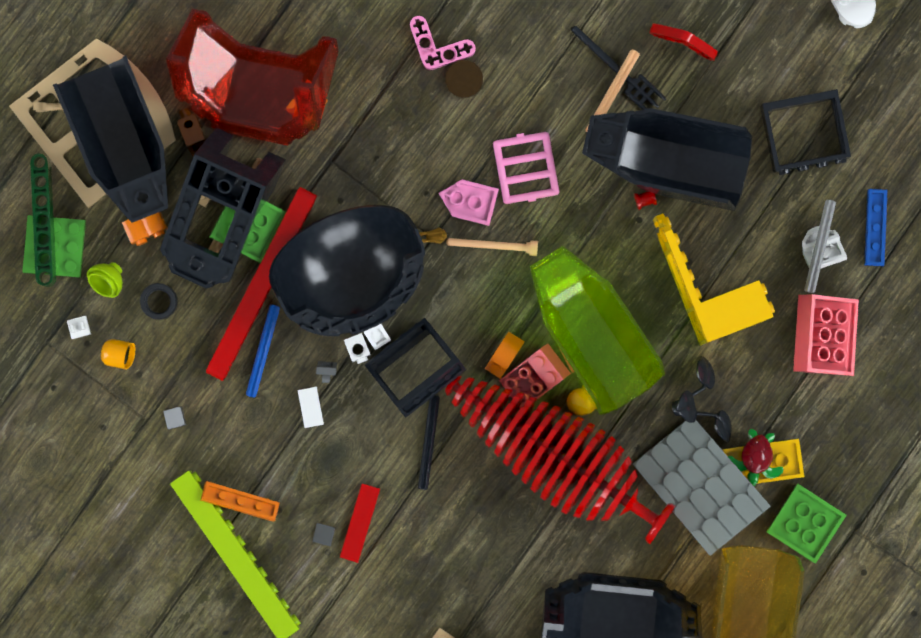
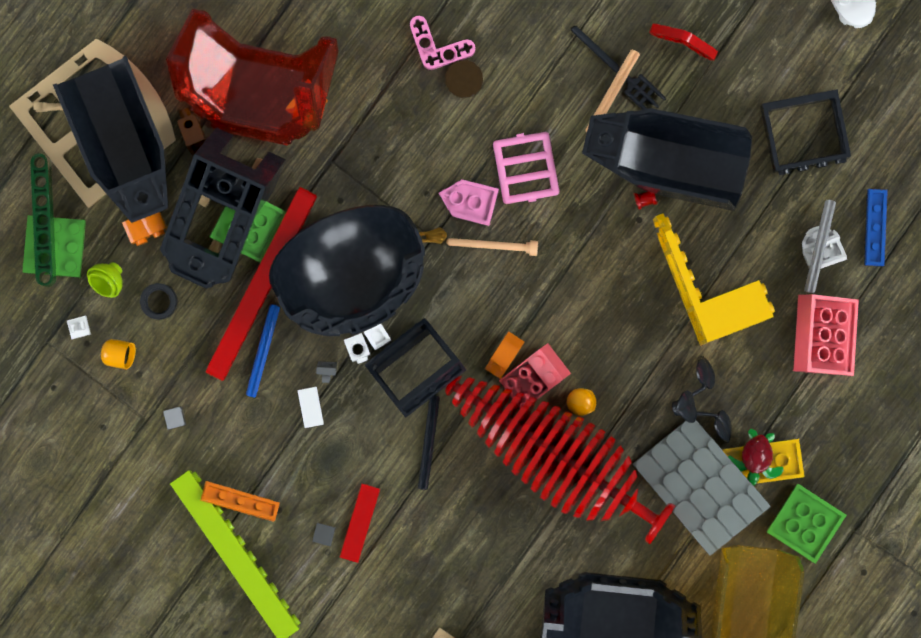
(594, 331): clear neon green windscreen -> none

